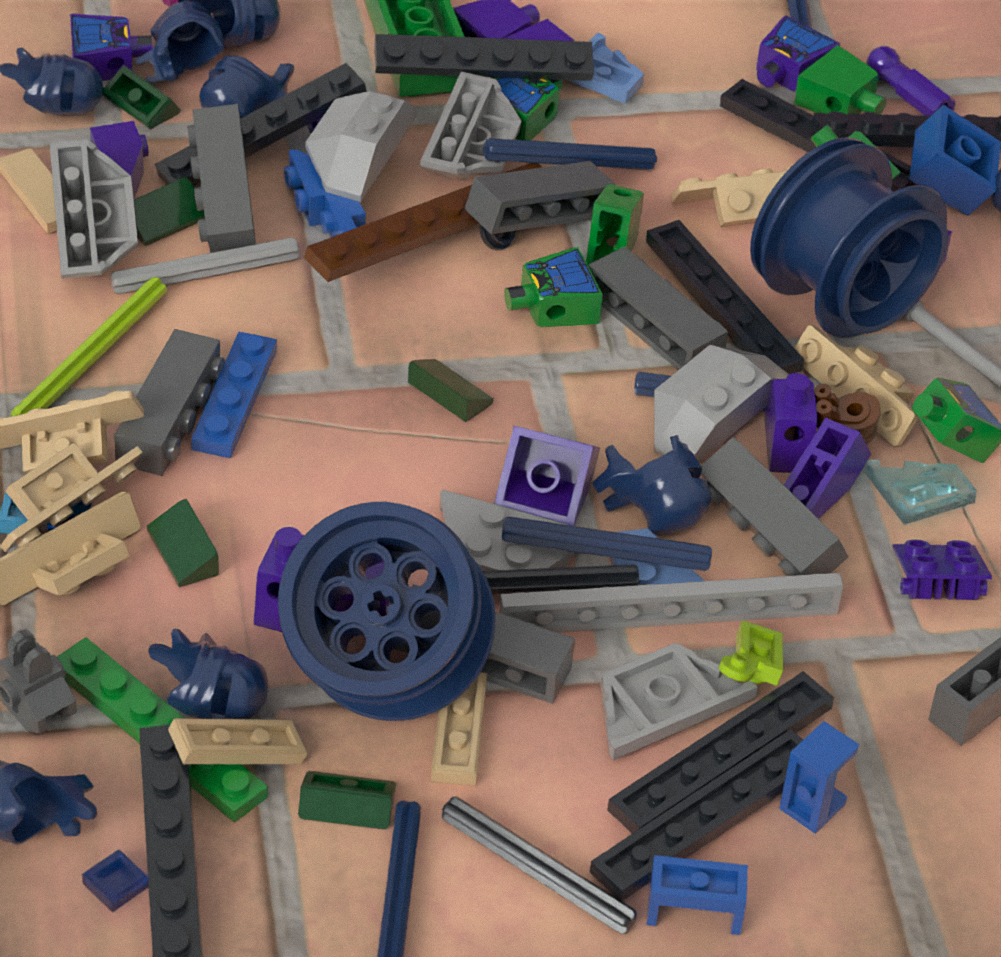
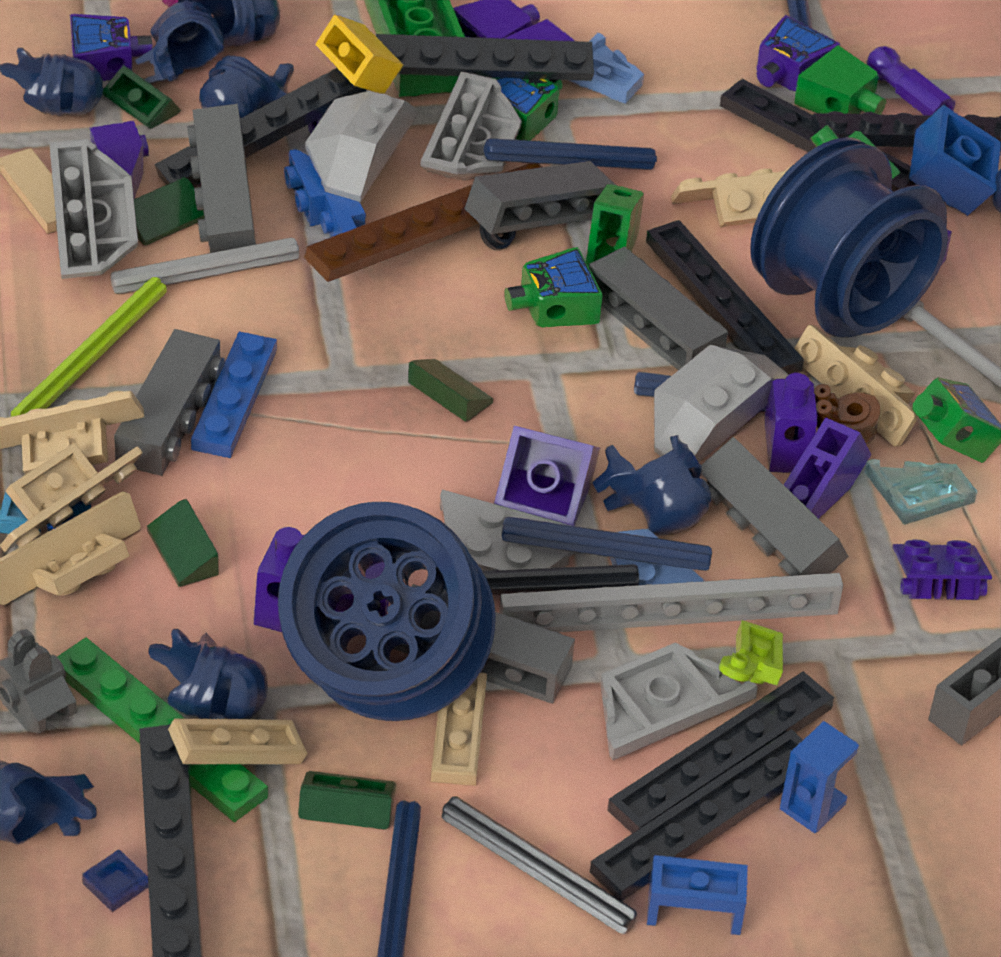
(359, 54): none -> yellow brick

